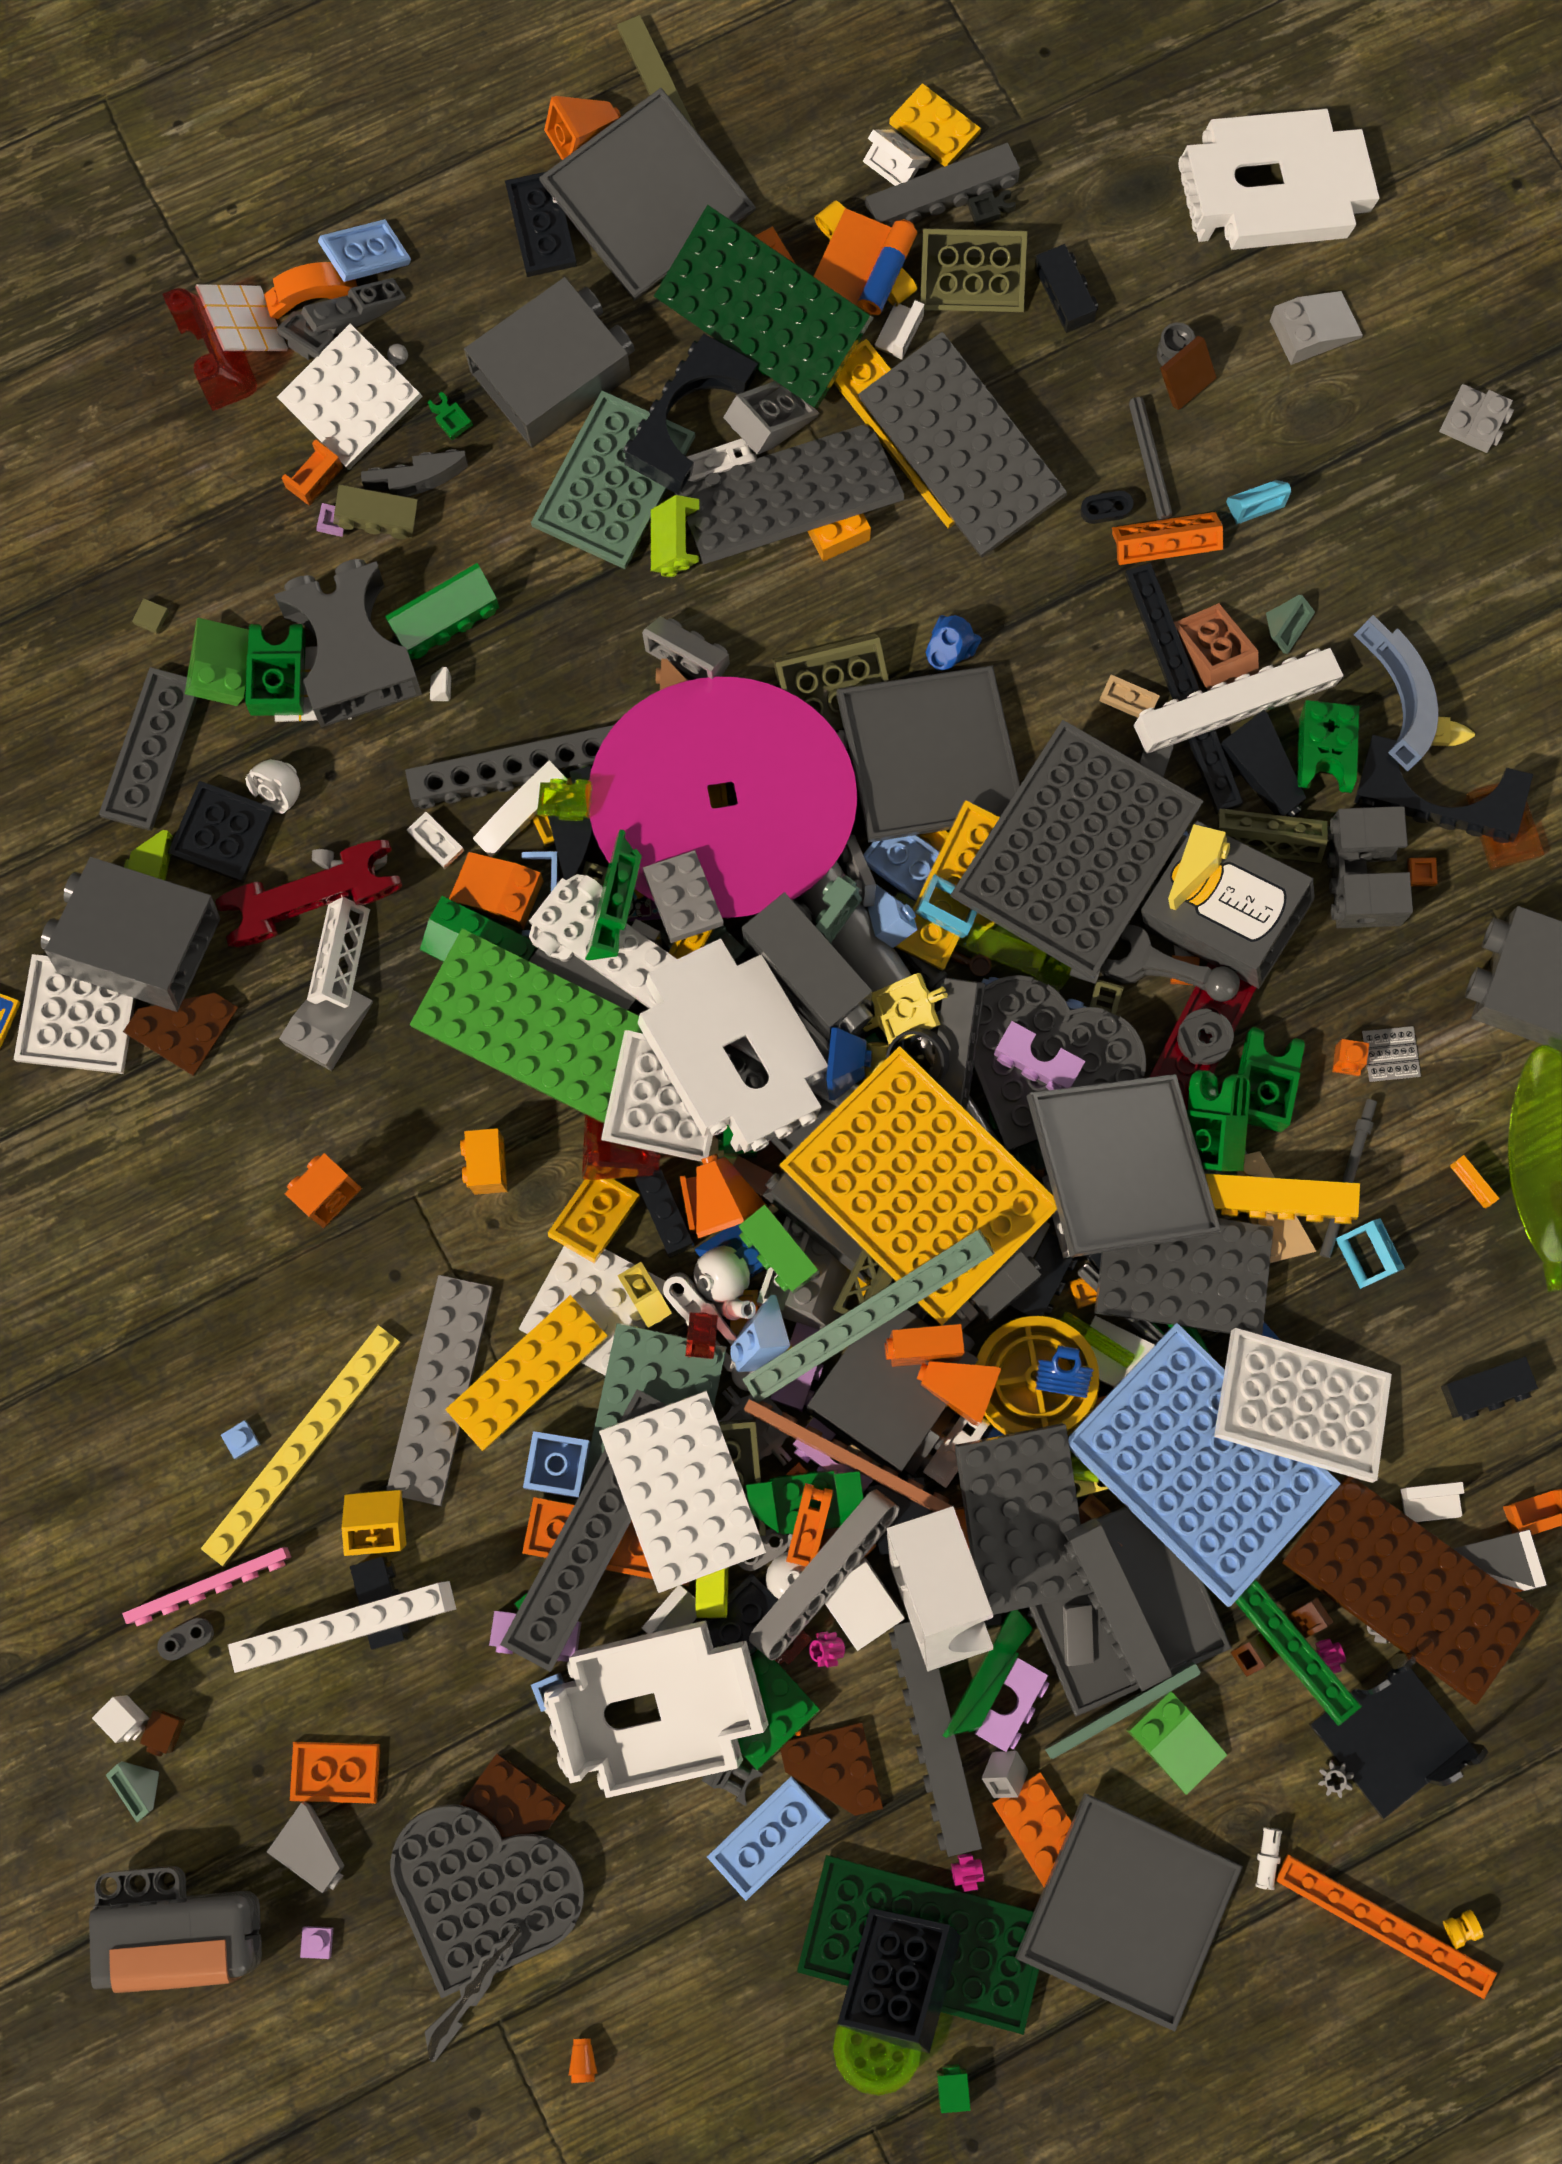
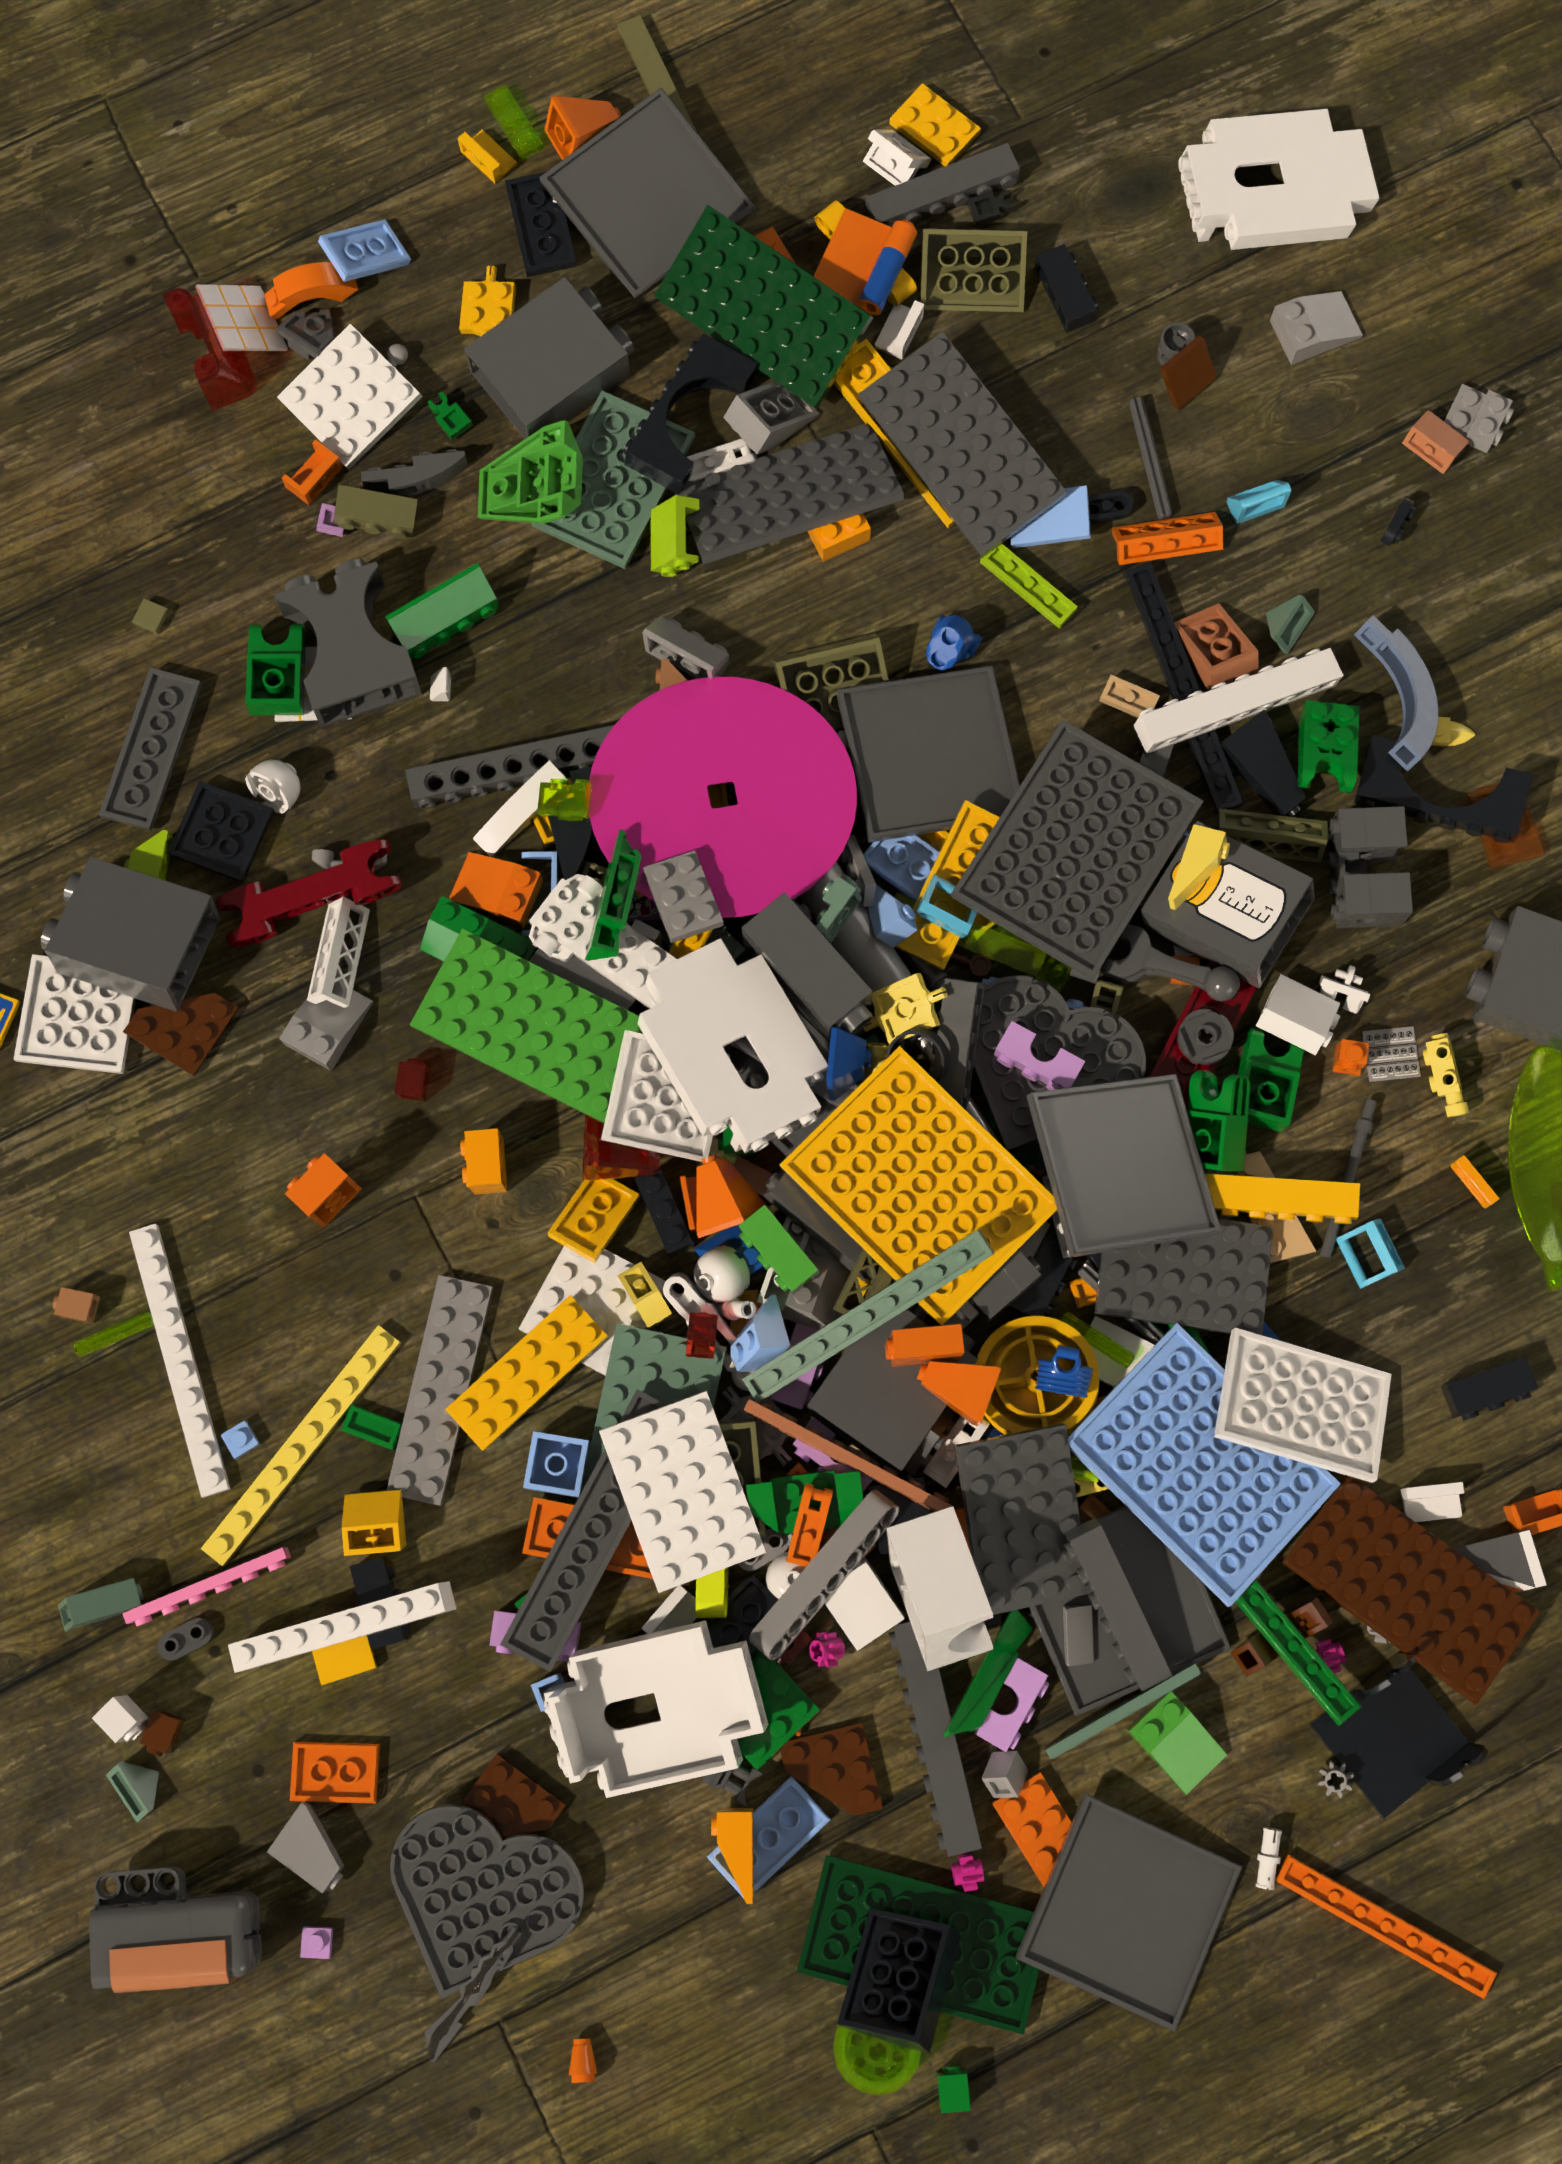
(76, 1305): none -> medium nougat brick
(99, 1604): none -> sand green slope
(113, 1334): none -> clear neon green axle
(179, 1361): none -> white plate
(218, 662): bright green slope -> none
(344, 1660): none -> yellow tile
(356, 308): dark grey slope -> none
(372, 1427): none -> green tile
(412, 1080): none -> clear red brick
(435, 840): white plate -> none
(486, 155): none -> yellow panel
(486, 303): none -> yellow plate
(513, 122): none -> clear neon green plate
(534, 479): none -> bright green wedge
(735, 1841): none -> light orange slope
(1029, 585): none -> lime plate
(1060, 523): none -> light blue tile
(1299, 1015): none -> white brick
(1355, 996): none -> white hips
(1394, 529): none -> black plate
(1422, 871): orange tile -> none
(1435, 441): none -> nougat panel
(1442, 1069): none -> light yellow brick
(1463, 1929): yellow wheel -> none

